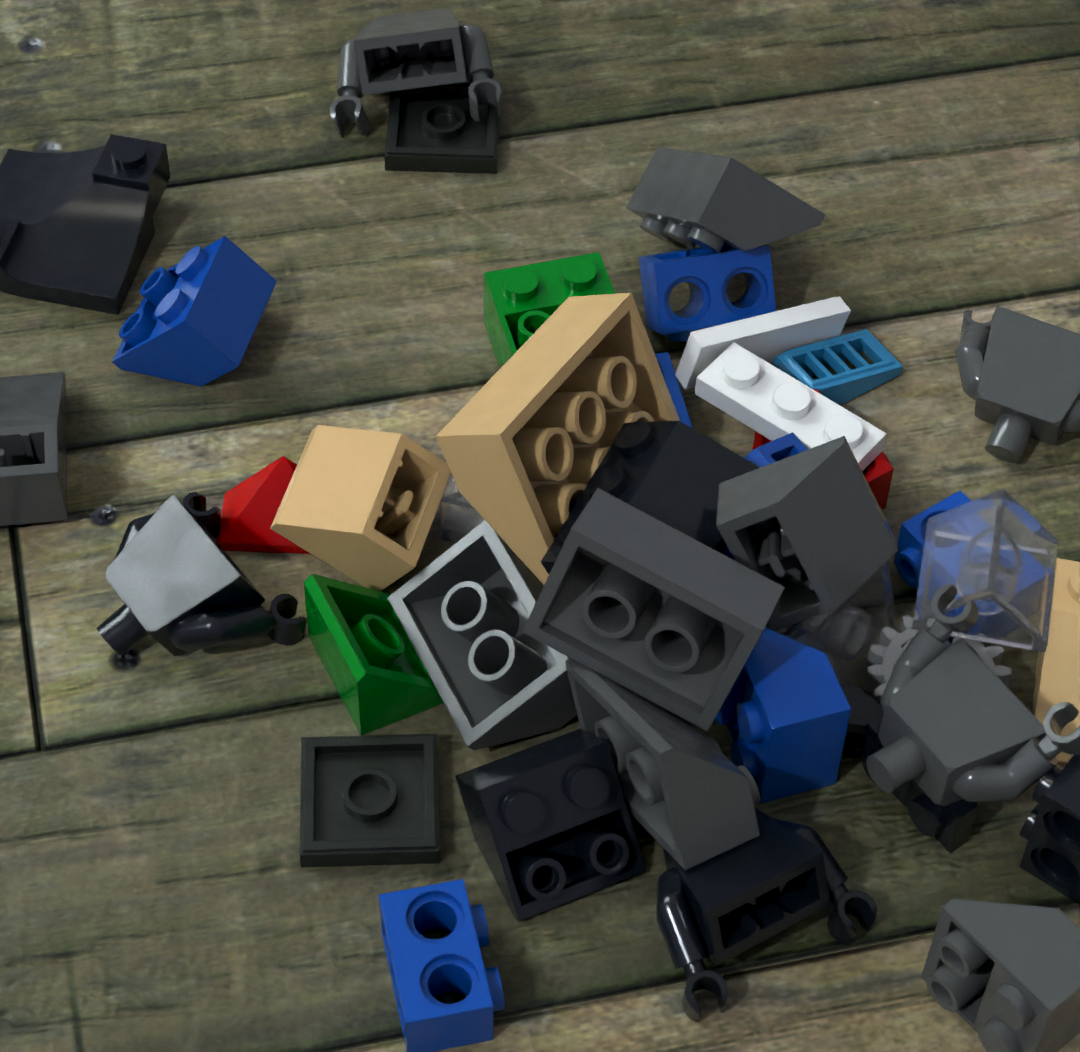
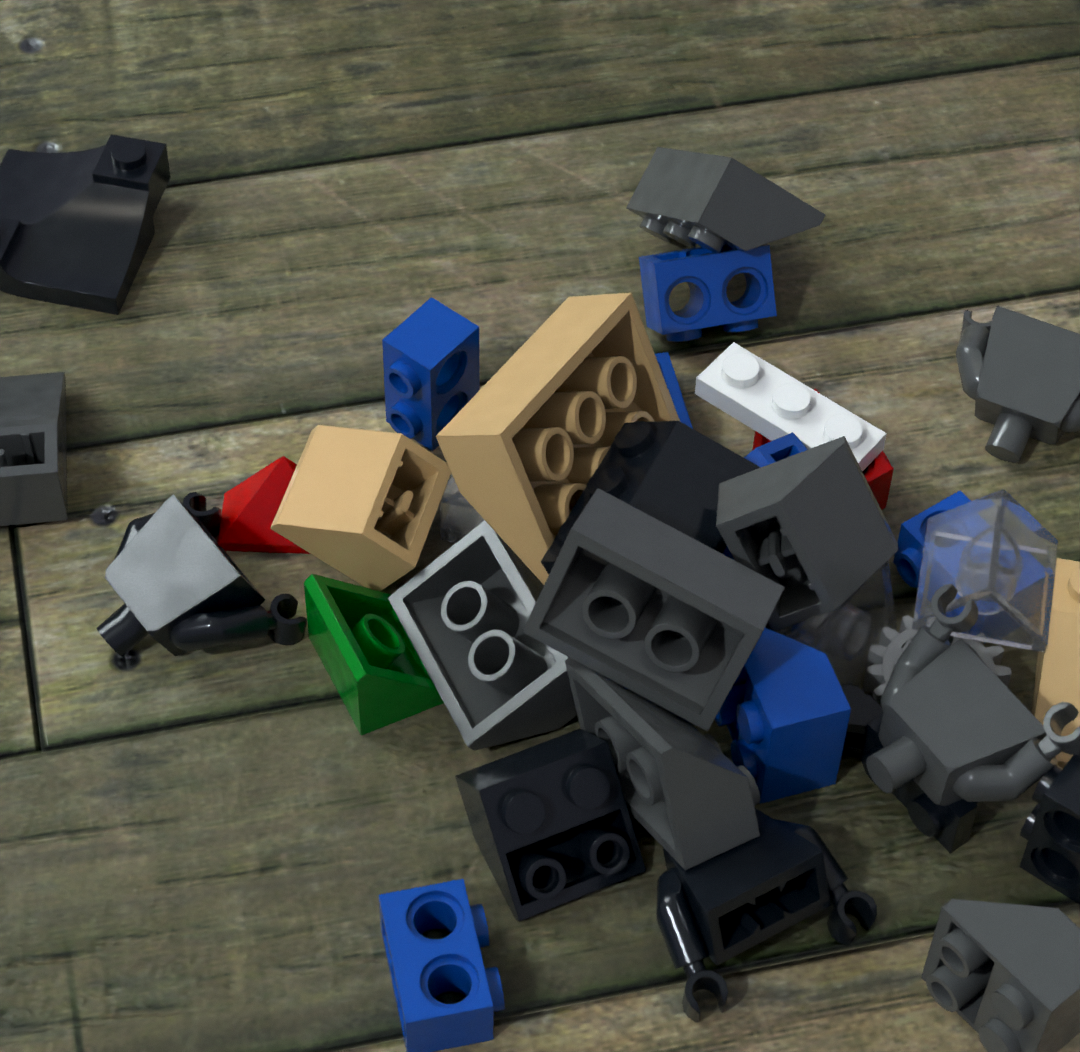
(196, 316): blue slope -> none
(369, 800): pearl dark grey tile -> none
(411, 54): dark grey torso -> none
(429, 371): none -> blue brick
(435, 132): pearl dark grey tile -> none
(527, 295): green slope -> none
(763, 335): white tile -> none
(847, 384): dark azure slope -> none

